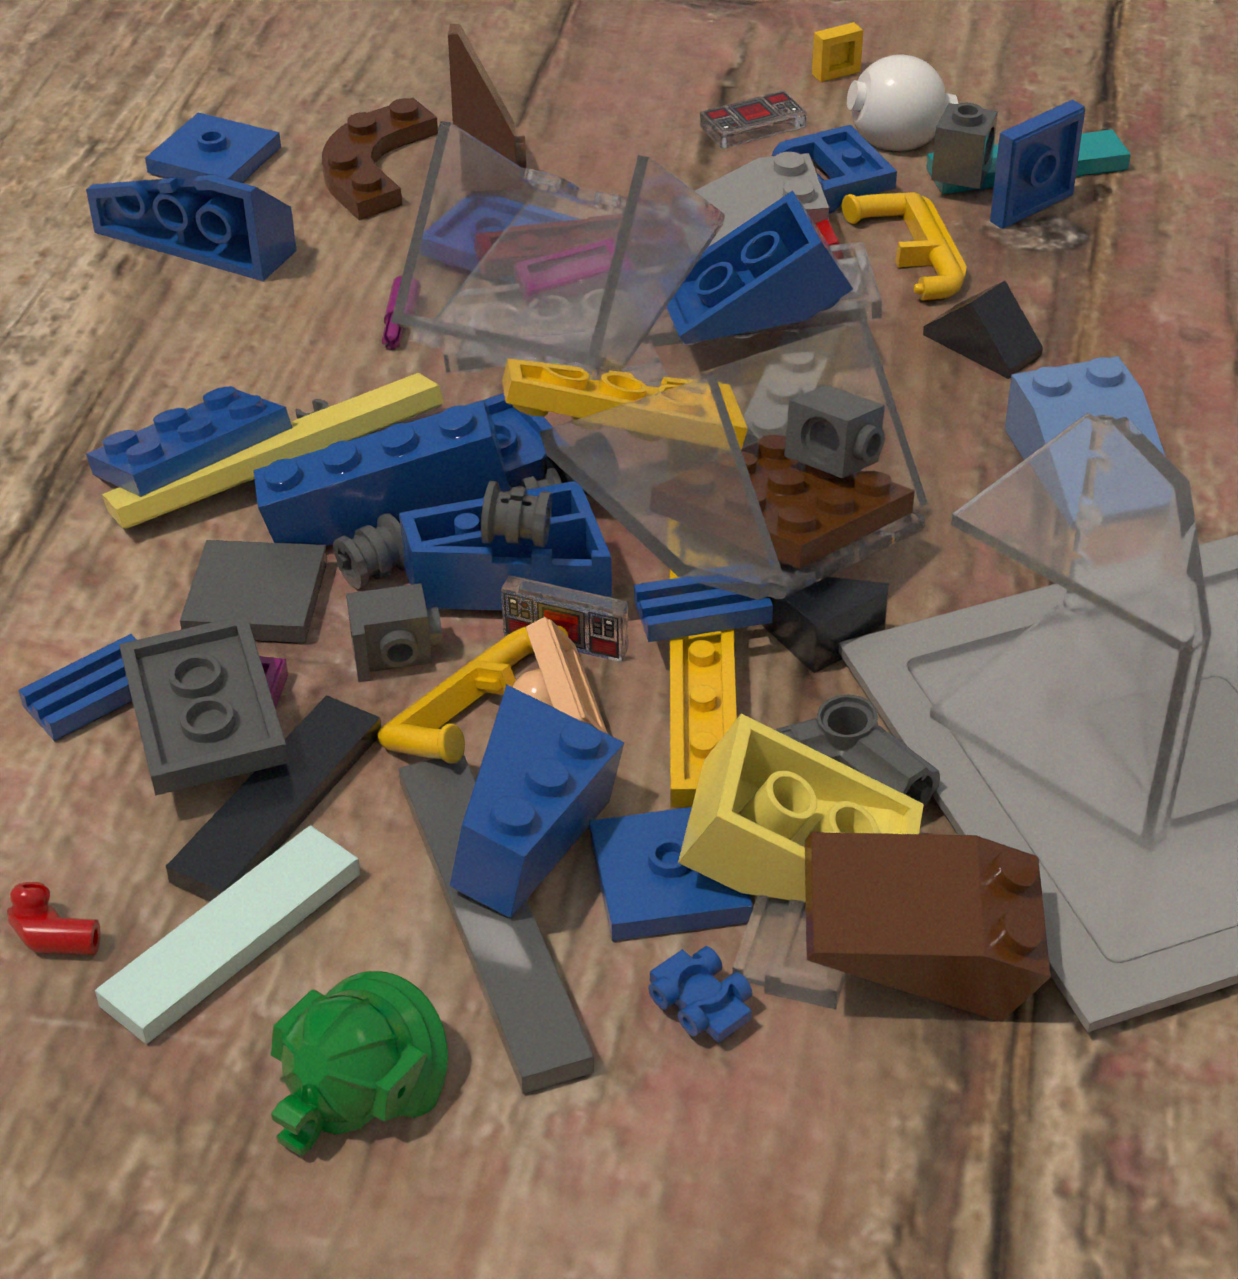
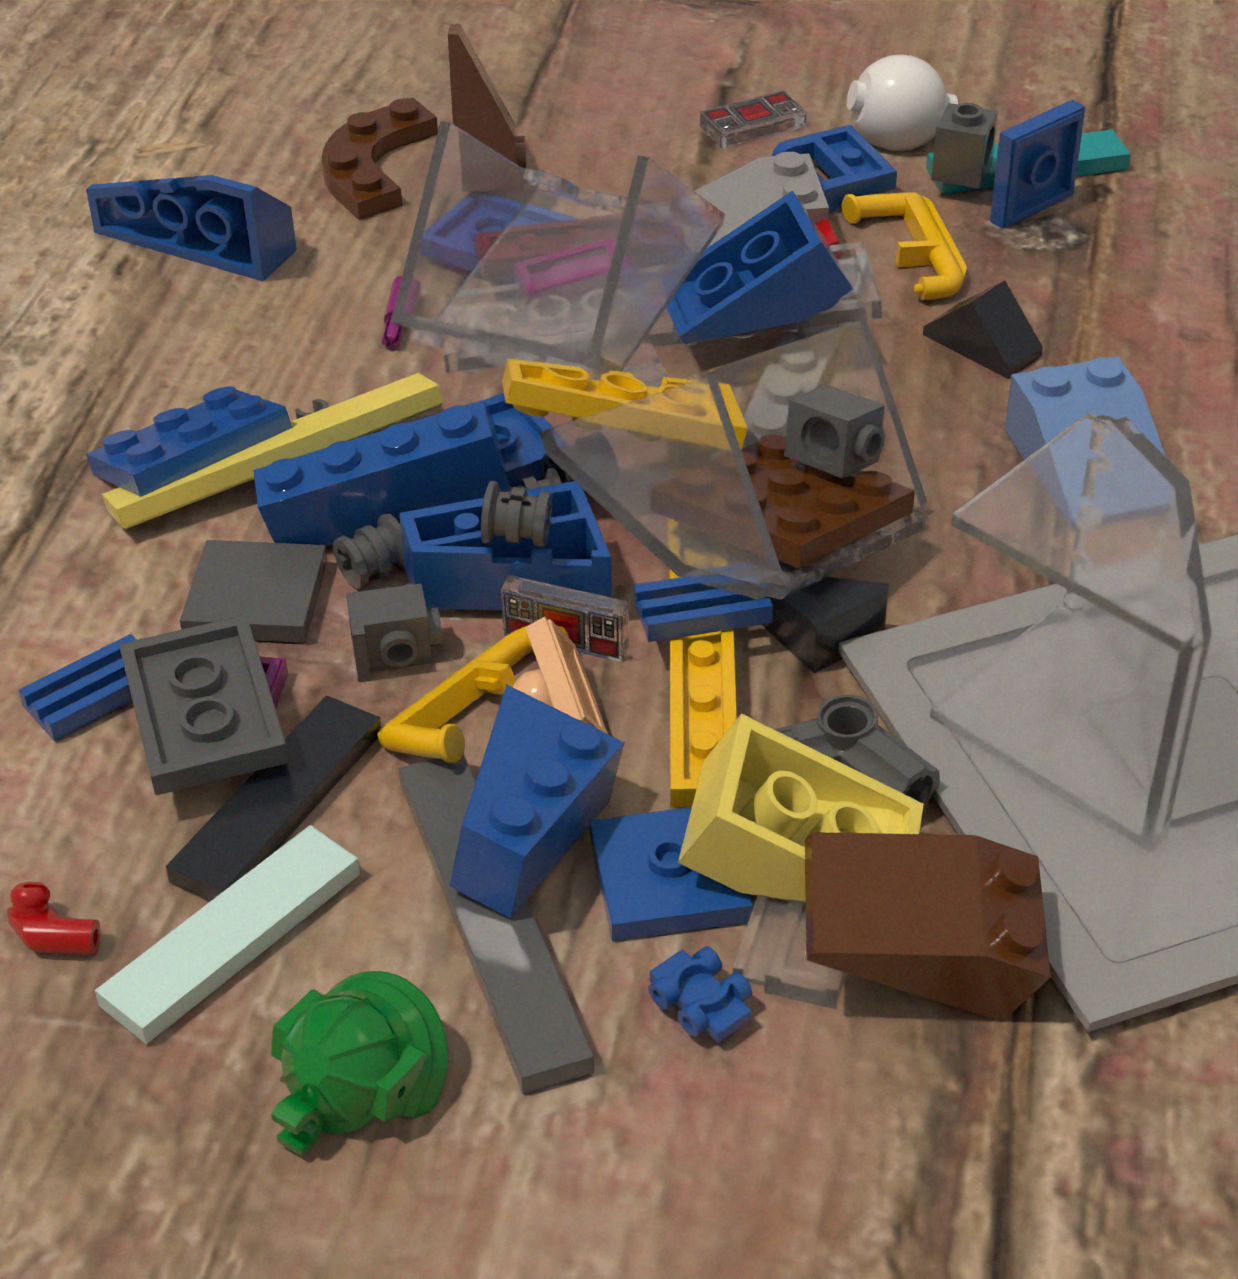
(213, 148): blue plate -> none
(837, 52): yellow plate -> none

